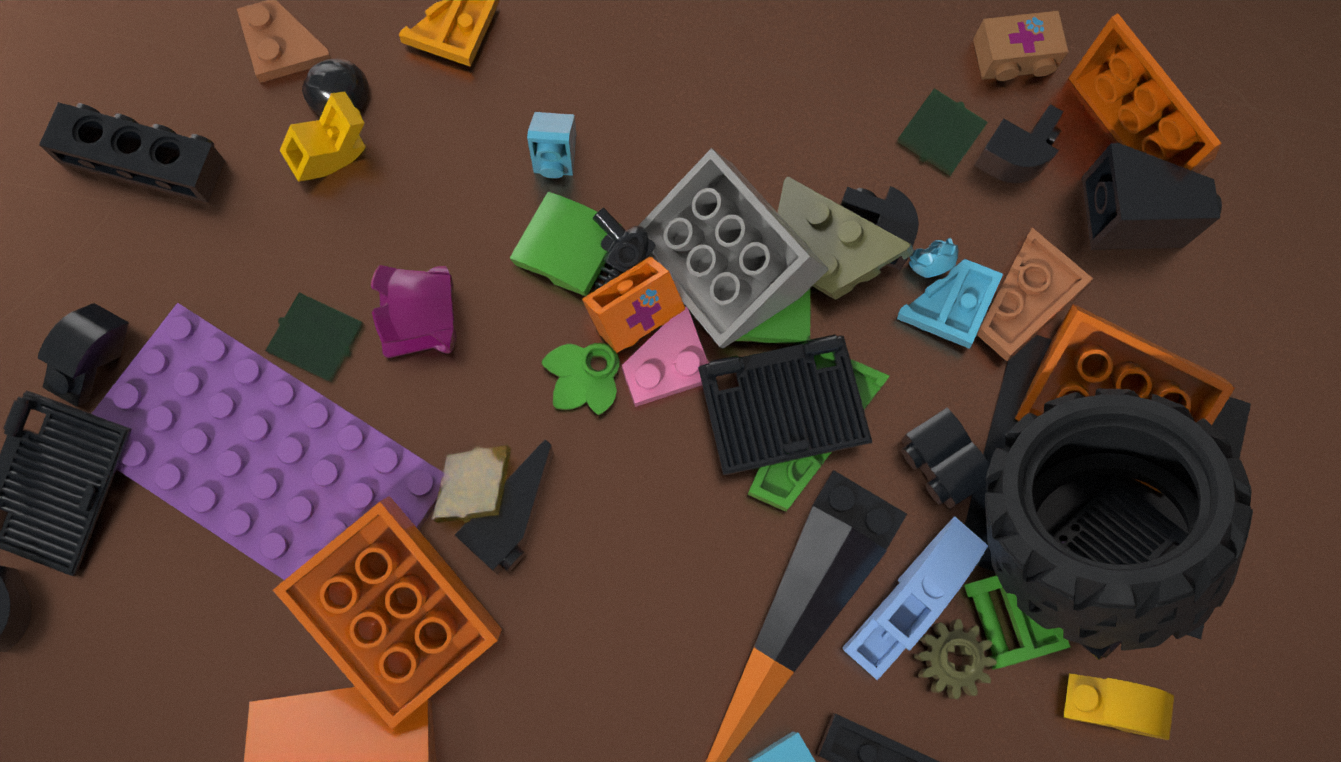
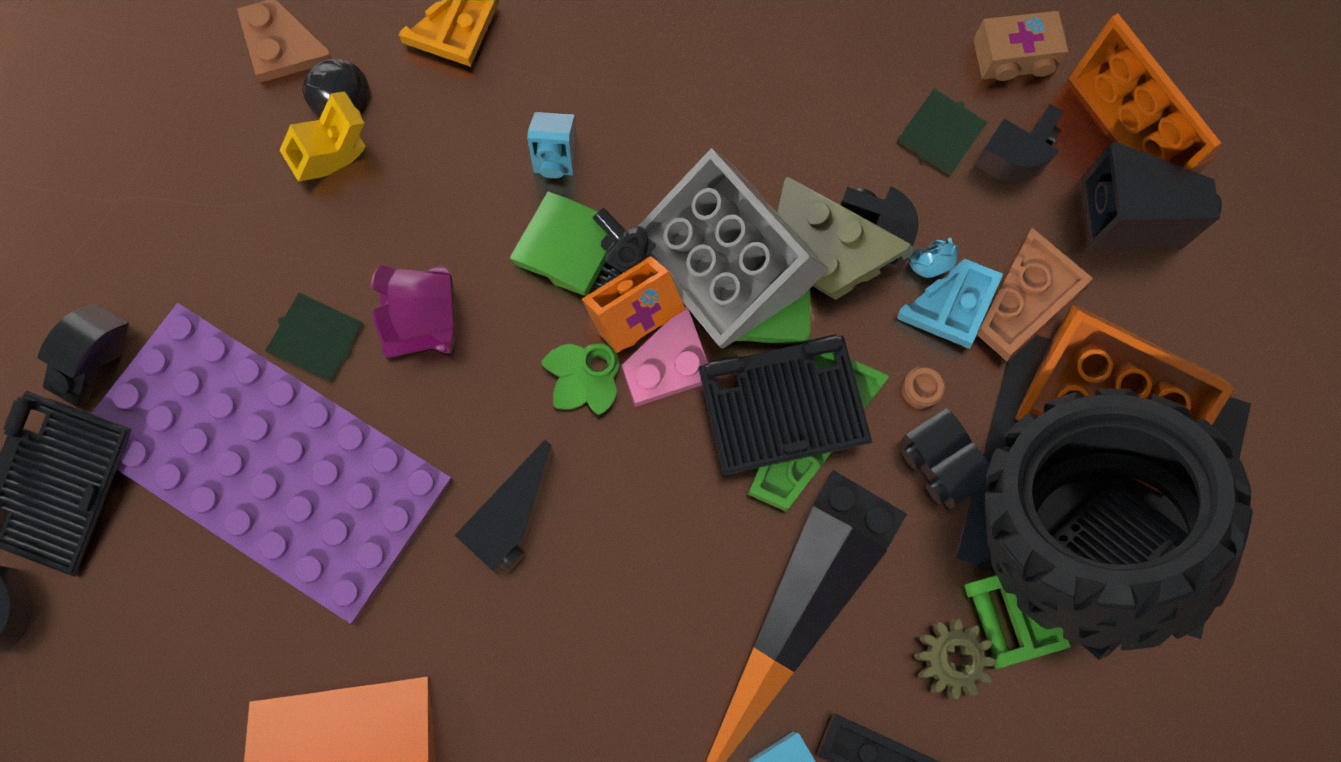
(74, 129): black brick -> none
(389, 611): orange slope -> none
(472, 484): clear yellow piece -> none
(917, 599): light blue slope -> none
(923, 387): none -> nougat tile
(1119, 705): yellow brick -> none

